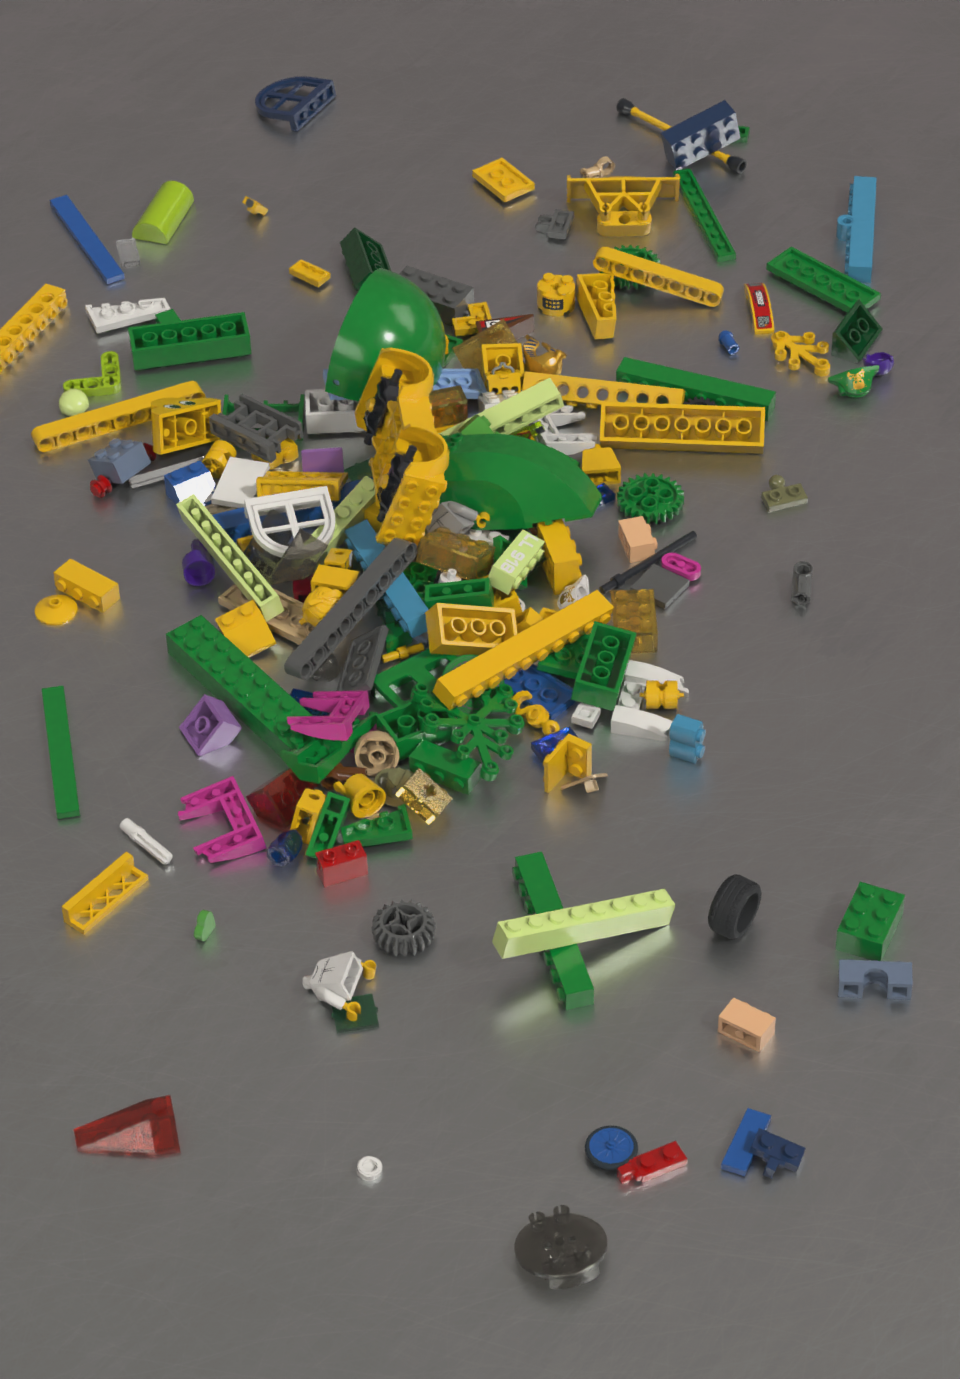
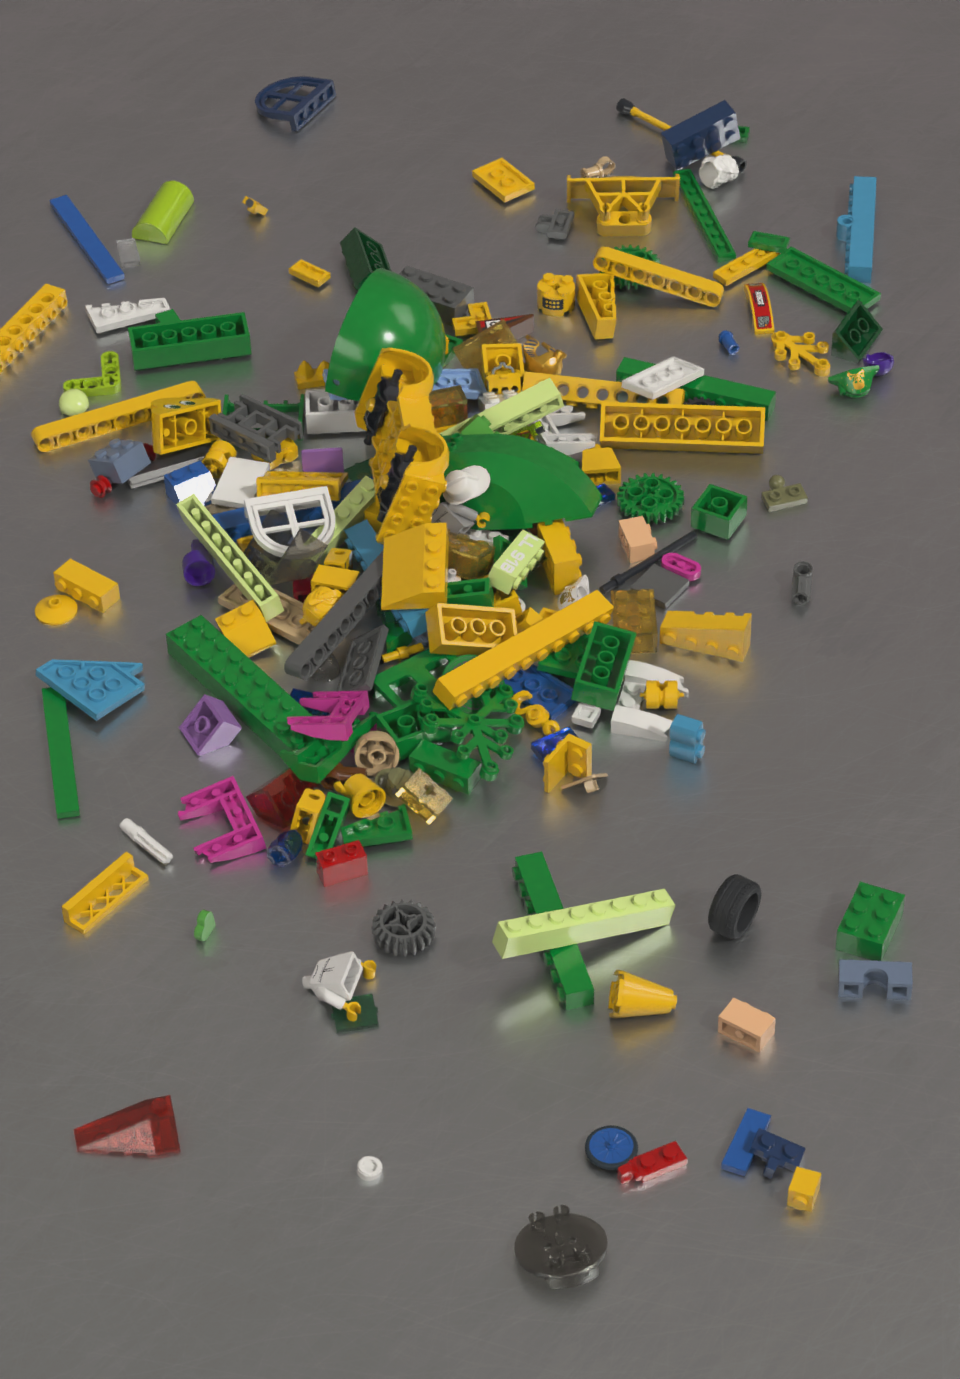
(93, 685): none -> dark azure wing
(307, 377): none -> yellow tile
(415, 568): none -> yellow slope
(466, 484): none -> white piece
(638, 997): none -> yellow cone
(662, 378): none -> white tile
(708, 633): none -> yellow wedge
(718, 170): none -> white hair
(719, 511): none -> green brick
(743, 266): none -> yellow plate
(768, 242): none -> green tile
(804, 1189): none -> yellow brick

